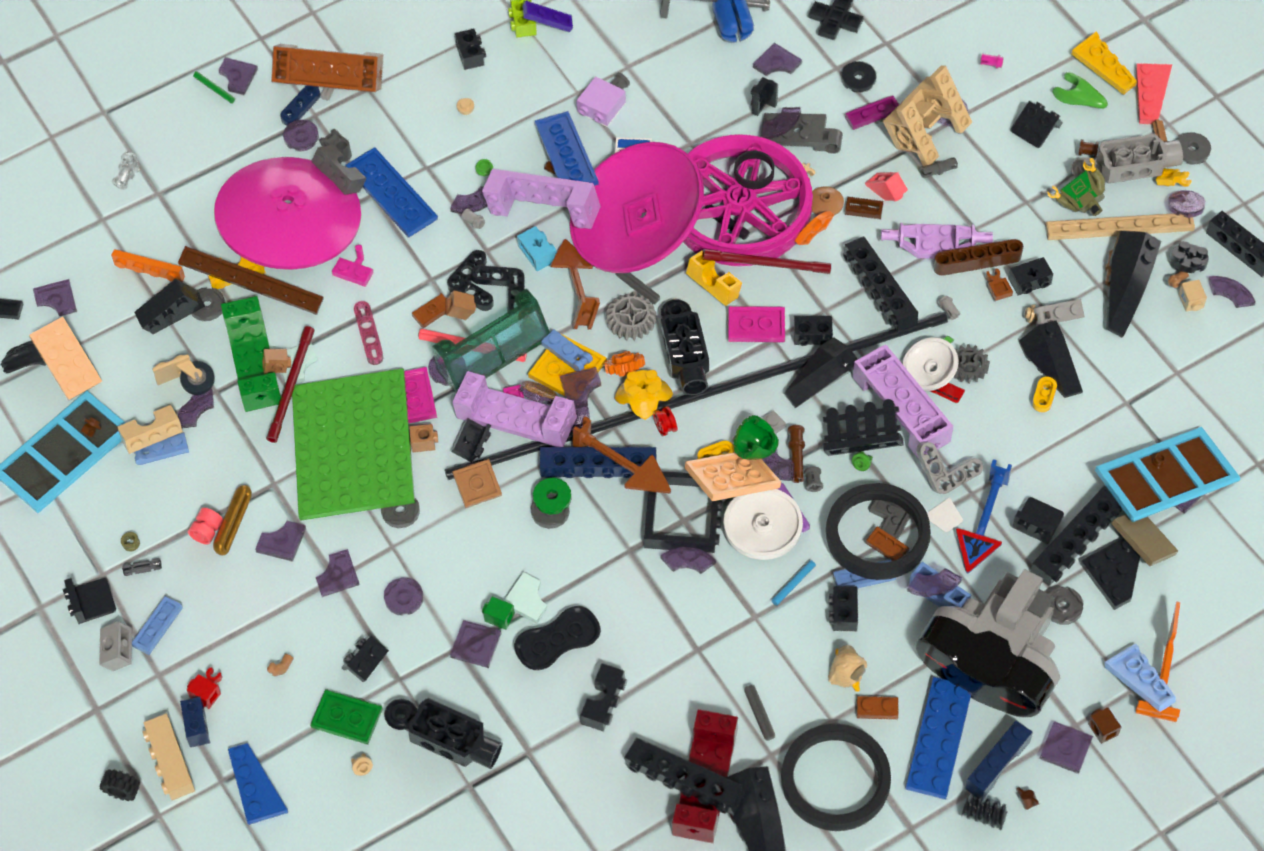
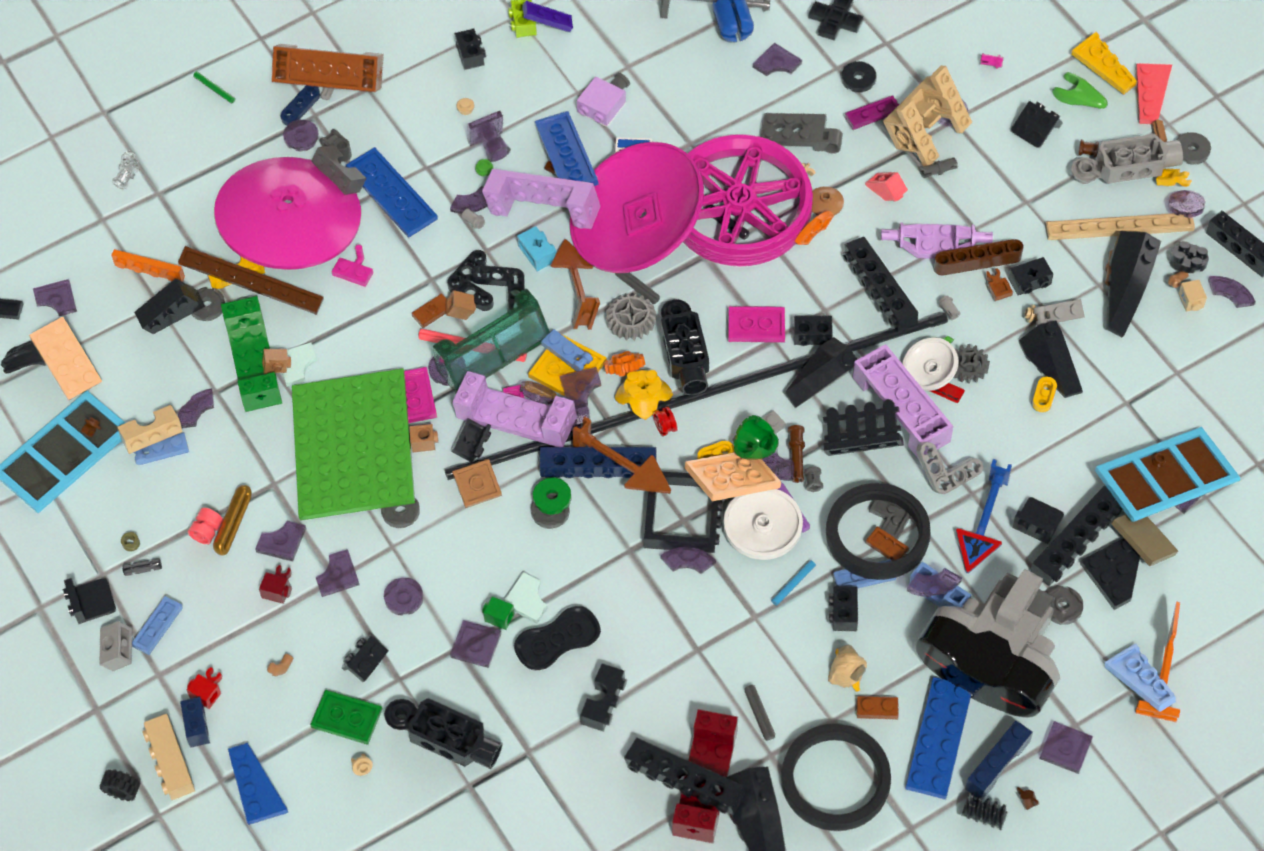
(194, 376): plate -> none
(238, 74): clear purple tile -> none
(276, 425): dark red piece -> none
(276, 586): none -> dark red brick
(368, 332): clear pink beam -> none
(488, 132): none -> clear purple plant
(723, 288): yellow arch -> none
(754, 155): black tyre -> none
(764, 93): black bracket -> none
(782, 123): clear purple tile -> none
(816, 267): dark red piece -> none
(861, 461): bright green plate -> none
(864, 210): reddish brown tile -> none
(945, 516): white sticker -> none
(1083, 192): torso -> none
(1104, 725): reddish brown brick -> none

